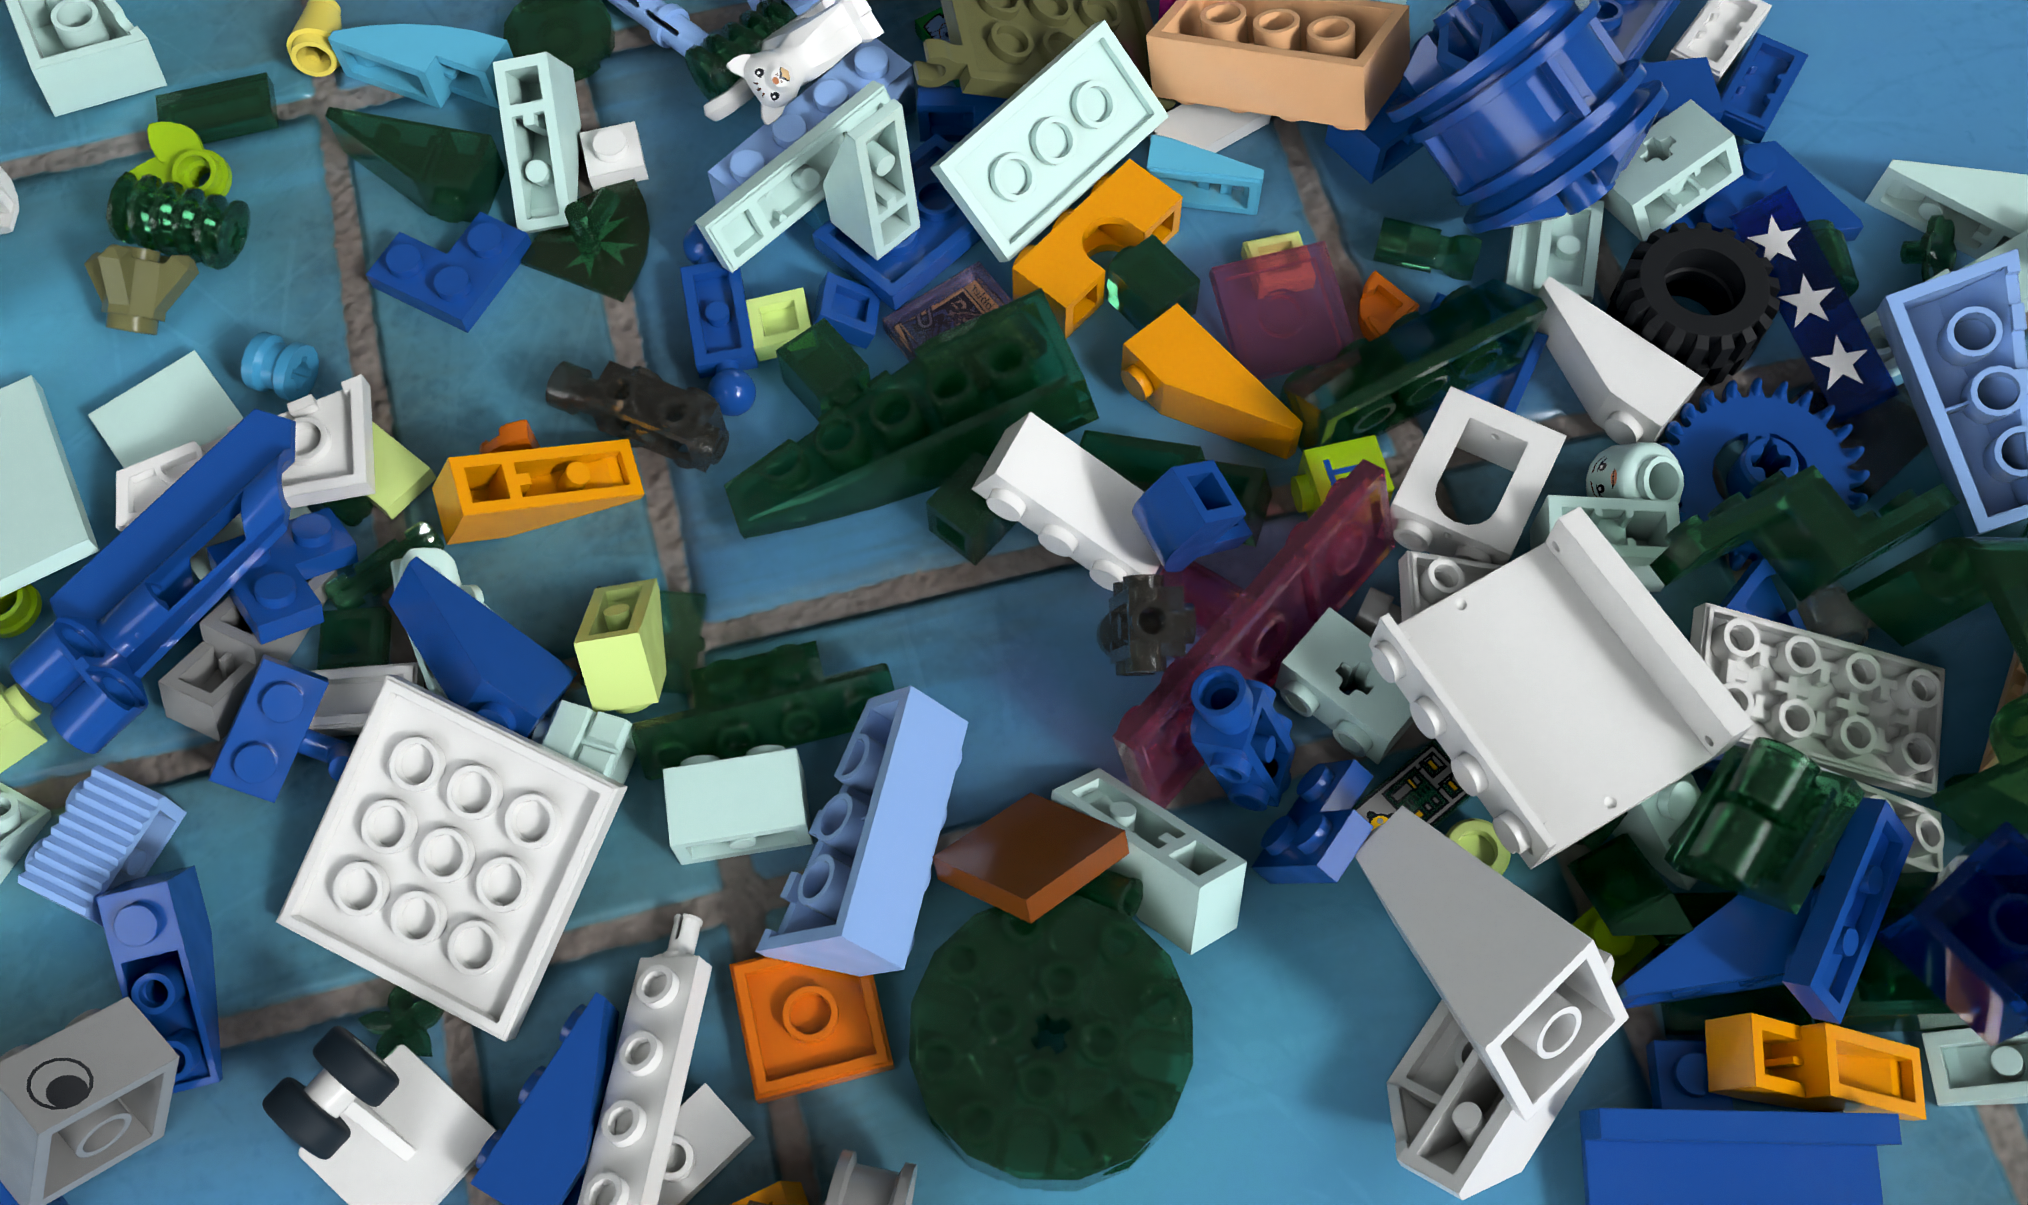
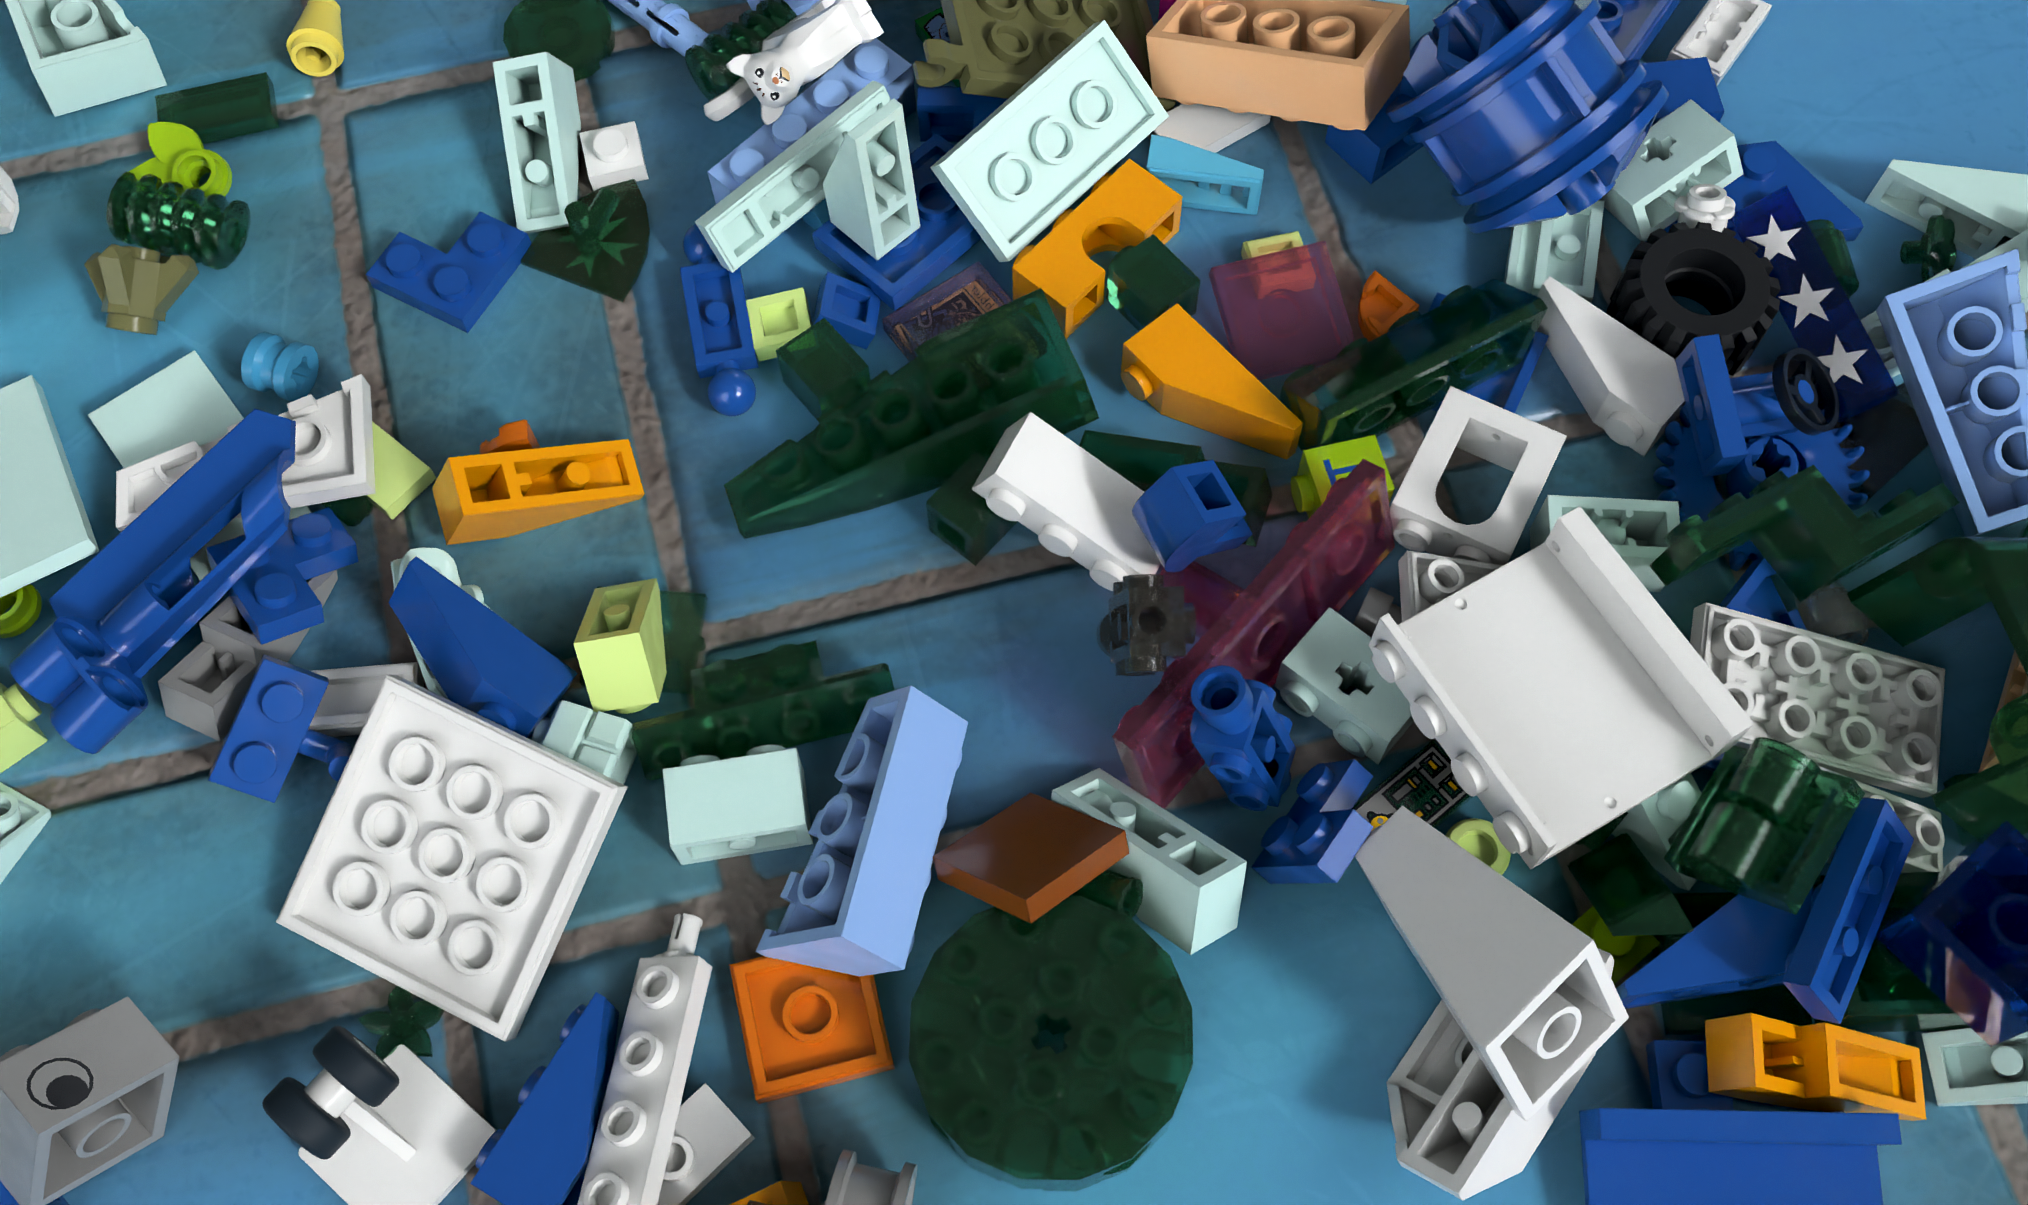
(102, 840): light blue brick -> none
(167, 966): blue slope -> none
(354, 638): clear green tile -> none
(374, 571): clear green axle -> none
(422, 60): medium azure slope -> none
(433, 166): clear green slope -> none
(662, 411): clear smoke brick -> none
(1425, 248): clear green bar -> none
(1636, 472): light aqua head -> none
(1705, 204): none -> white plate
(1753, 406): none -> blue piece
(1759, 87): blue plate -> none

